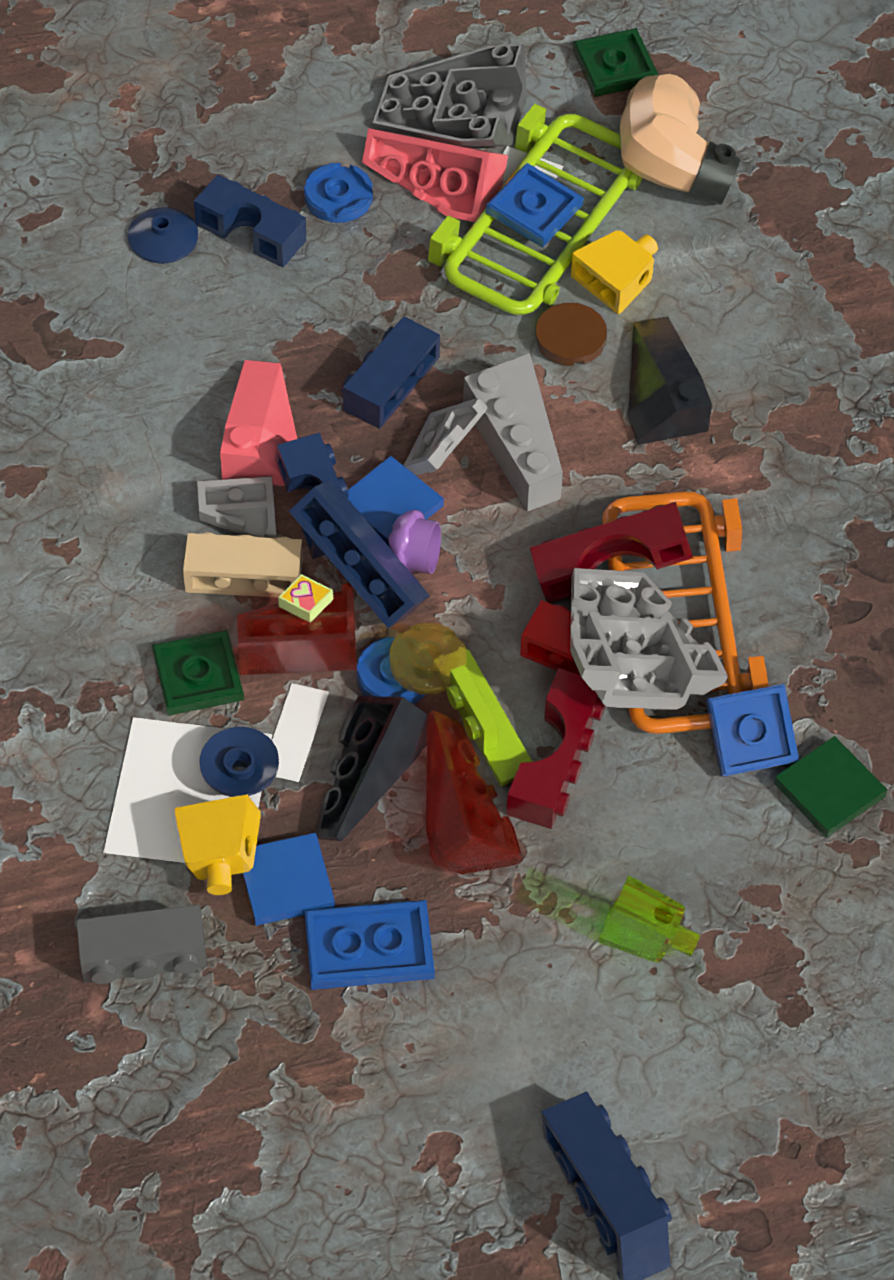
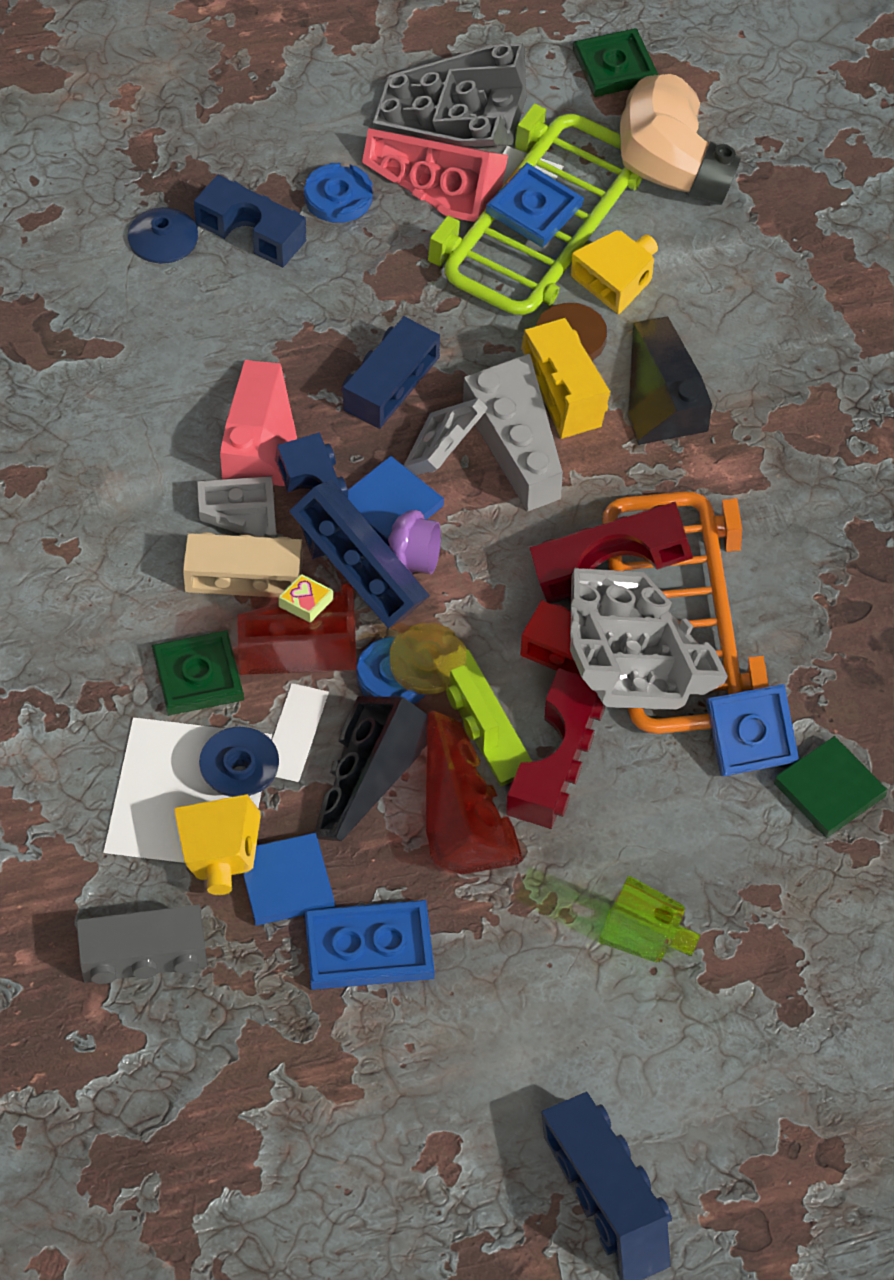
(566, 378): none -> yellow wedge

